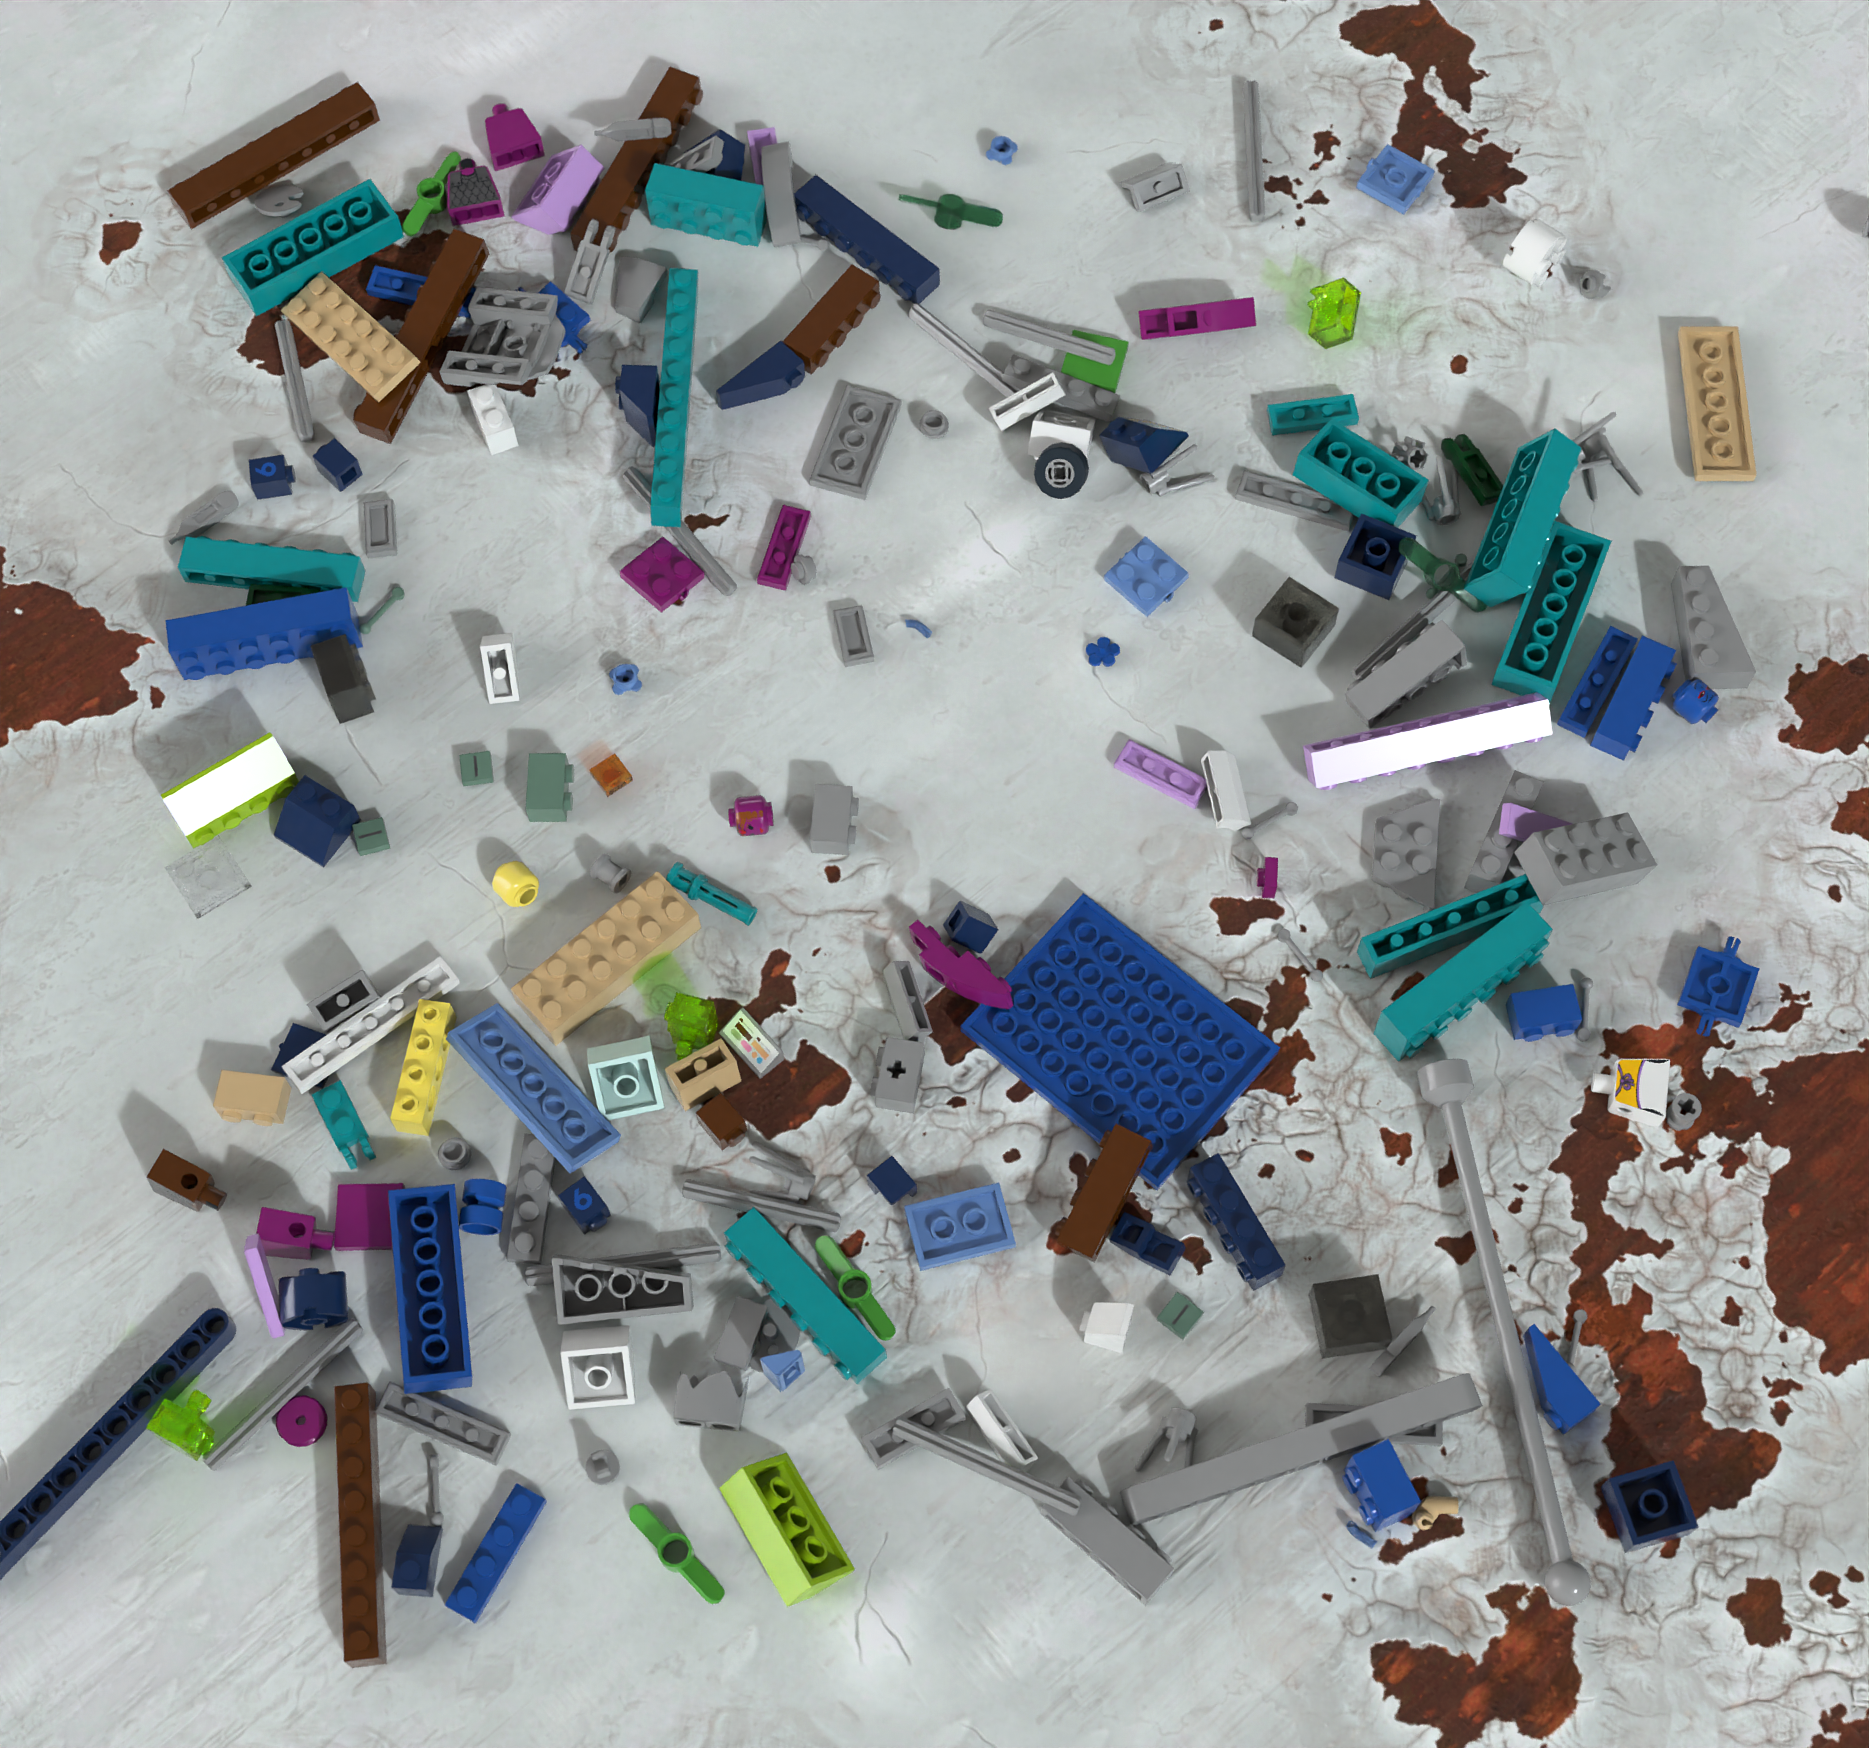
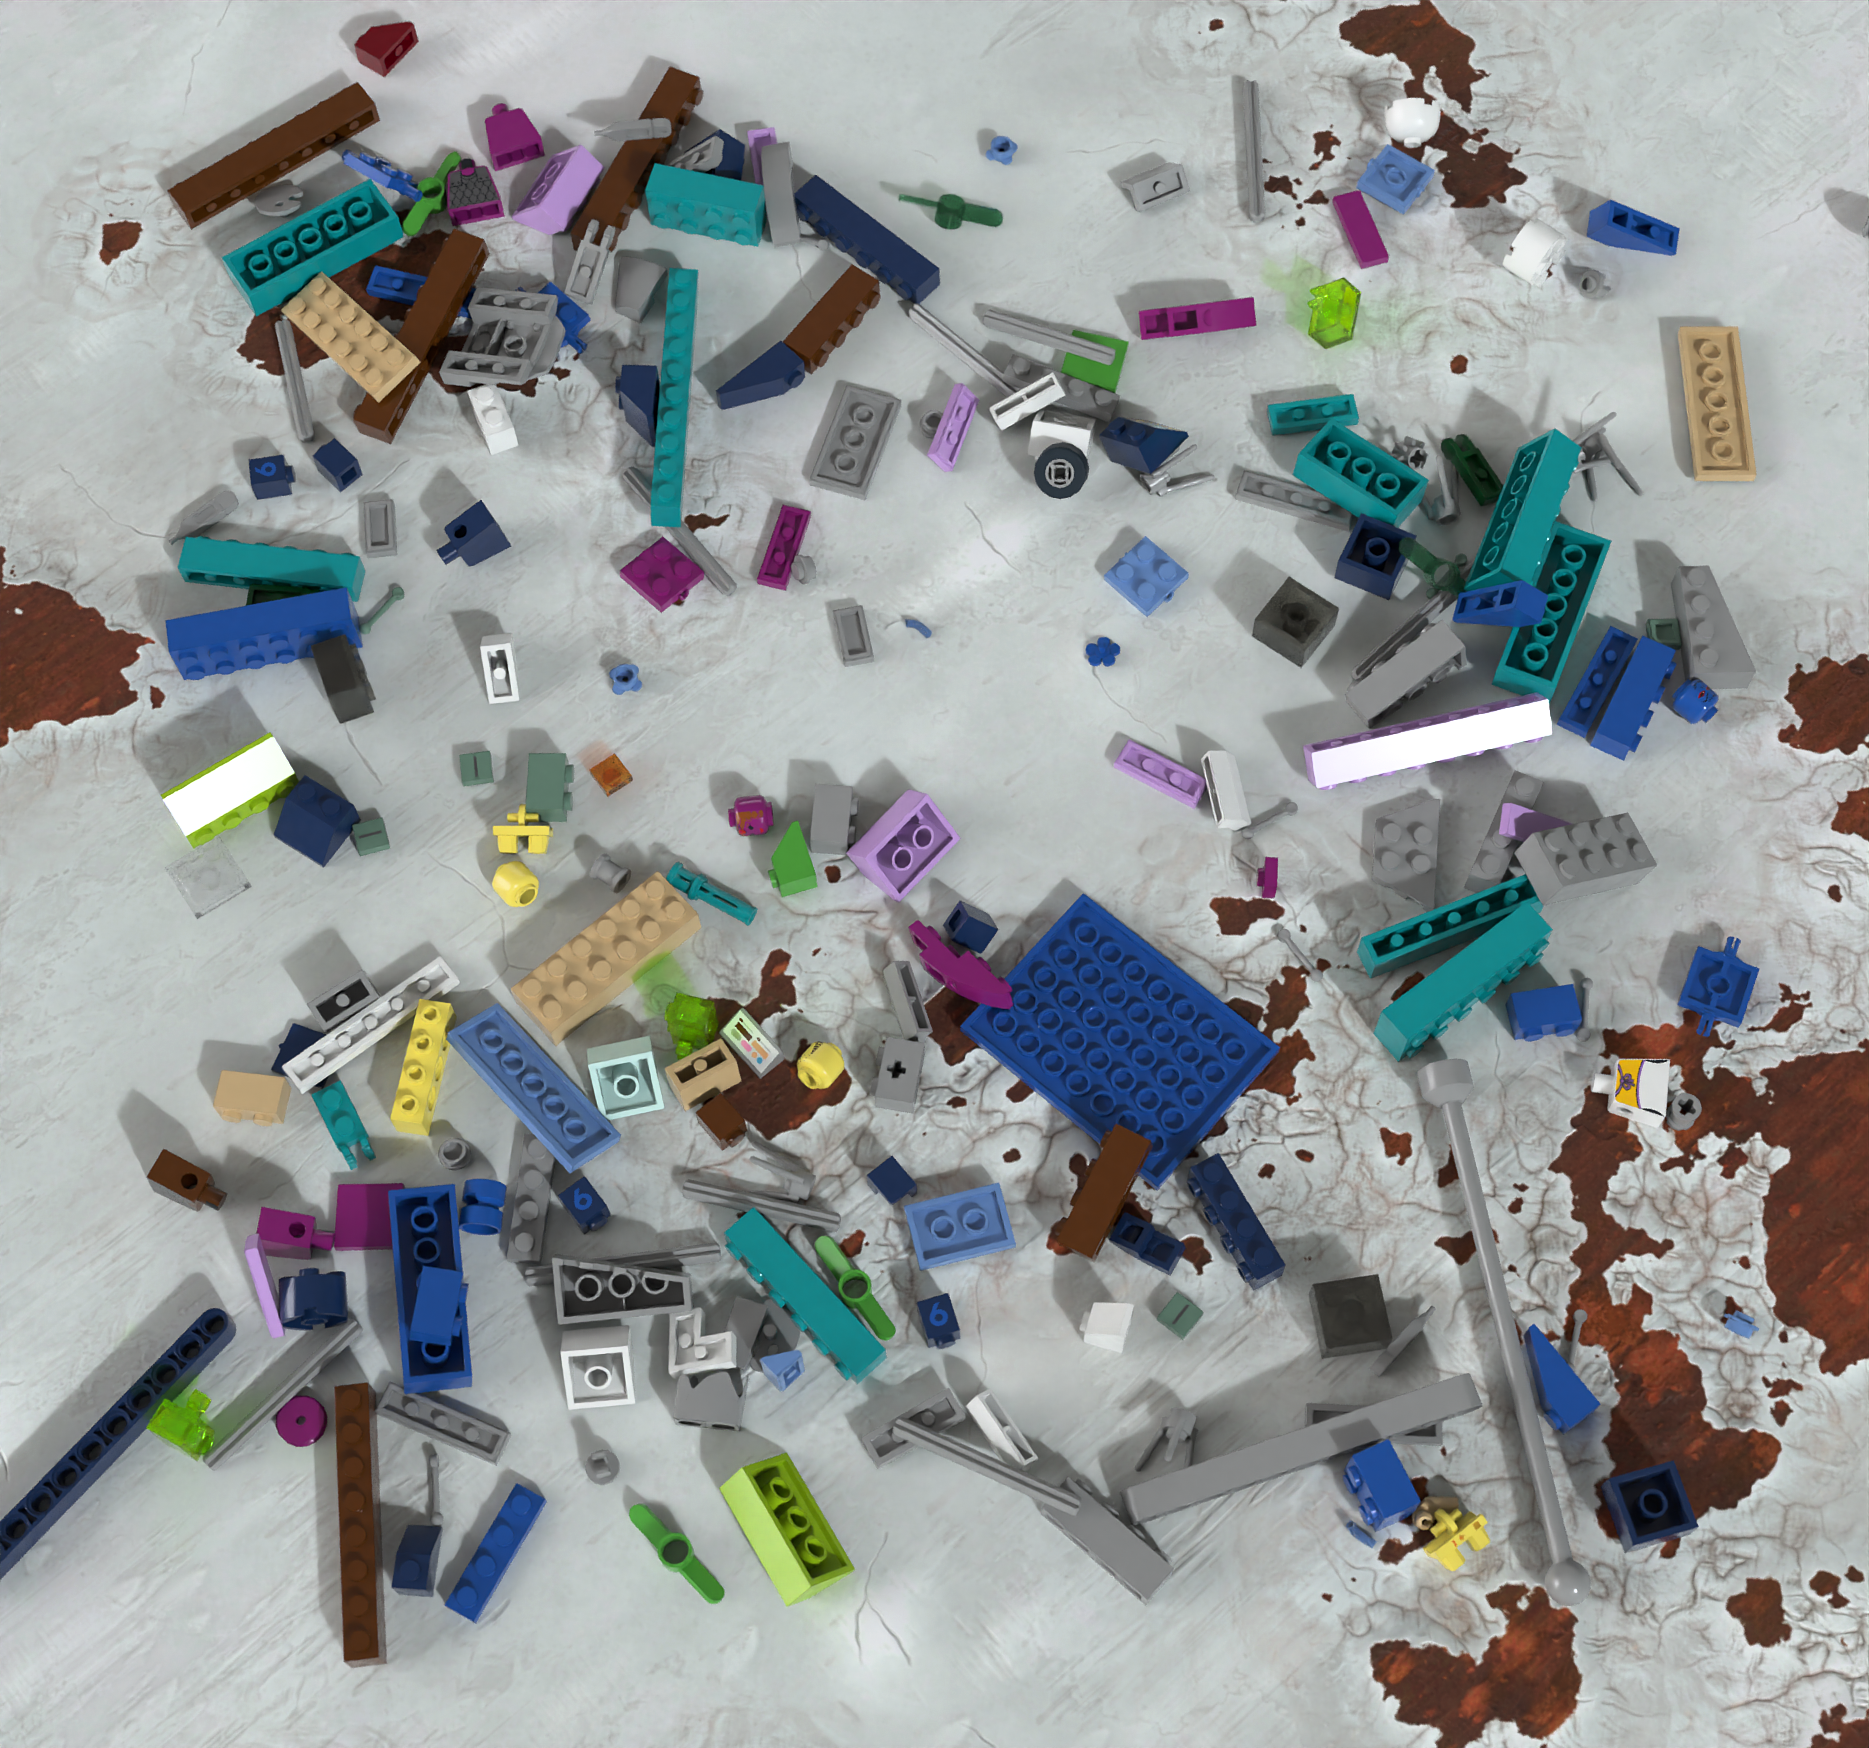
(381, 172): none -> blue plate
(385, 46): none -> dark red slope
(437, 1306): none -> blue brick
(473, 537): none -> dark blue torso
(537, 835): none -> light yellow hips
(693, 1351): none -> white plate
(792, 864): none -> bright green slope
(820, 1065): none -> light yellow head
(903, 844): none -> lavender slope
(938, 1321): none -> dark blue brick
(953, 427): none -> lavender tile
(1360, 229): none -> magenta tile
(1412, 121): none -> white cylinder
(1452, 1532): none -> light yellow hips
(1501, 605): none -> blue slope
(1630, 229): none -> blue slope
(1665, 632): none -> sand green tile
(1740, 1324): none -> medium blue plate

